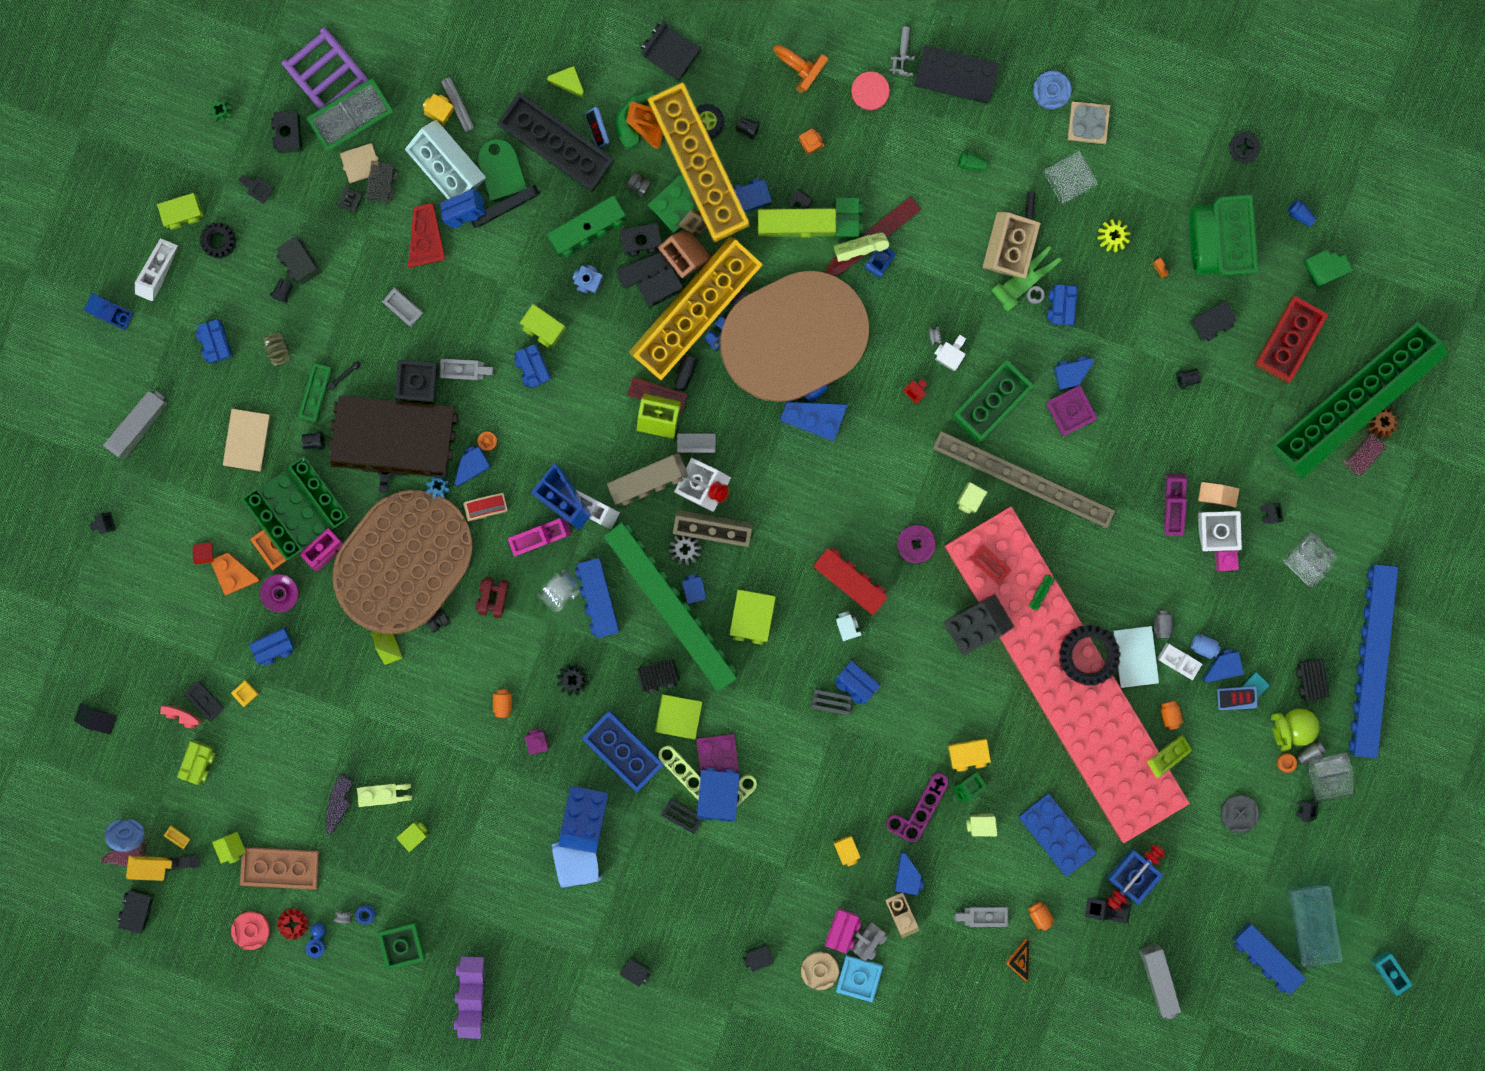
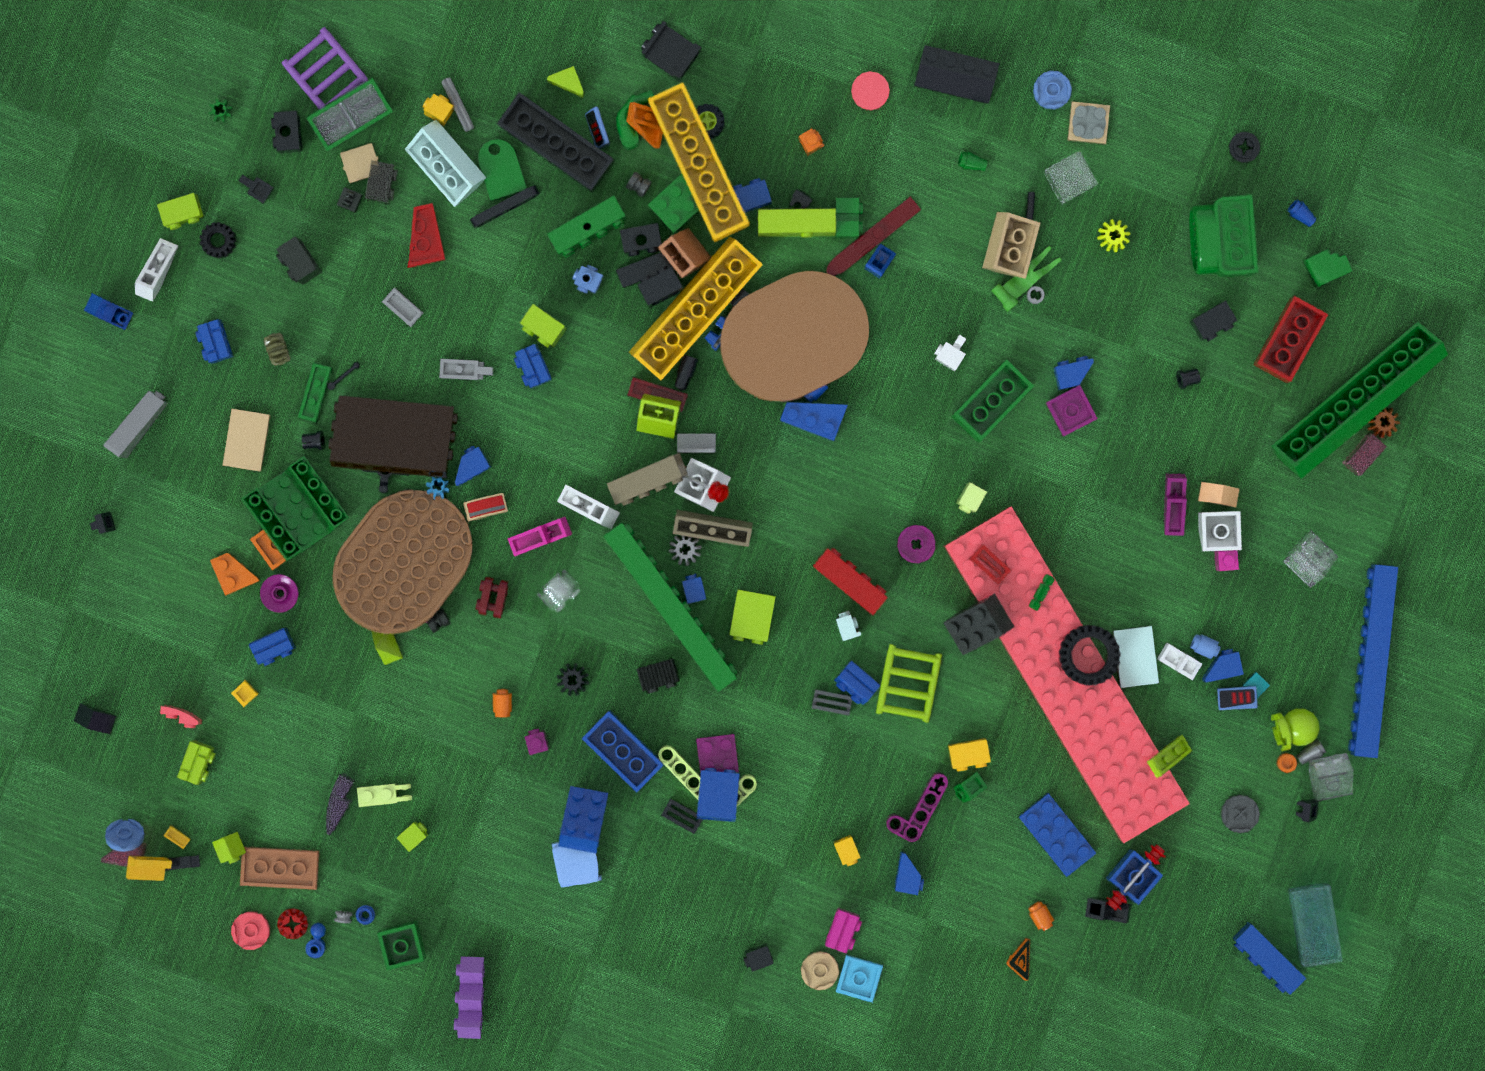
(136, 910): black brick -> none
(203, 553): red tile -> none
(204, 701): black plate -> none
(281, 291): black bush -> none
(322, 550): dark pink brick -> none
(416, 381): black brick -> none
(462, 208): blue brick -> none
(487, 441): orange tile -> none
(561, 496): blue wedge -> none
(597, 597): blue brick -> none
(635, 971): black brick -> none
(678, 716): lime slope -> none
(693, 222): dark tan slope -> none
(748, 127): black bush -> none
(806, 70): orange tile -> none
(861, 246): yellowish green hinge -> none
(868, 941): light grey hips -> none
(902, 915): tan slope -> none
(903, 53): light grey piece -> none
(915, 390): red tile -> none
(932, 678): none -> lime bar
(934, 335): light grey bush -> none
(982, 825): yellowish green slope -> none
(984, 916): light grey hinge -> none
(1023, 479): dark tan plate -> none
(1063, 305): blue brick -> none
(1159, 266): orange tile -> none
(1160, 981): light grey slope -> none
(1163, 624): flat silver brick -> none
(1171, 715): orange brick -> none
(1274, 513): black tile -> none
(1312, 680): pearl dark grey brick -> none
(1391, 973): teal brick -> none

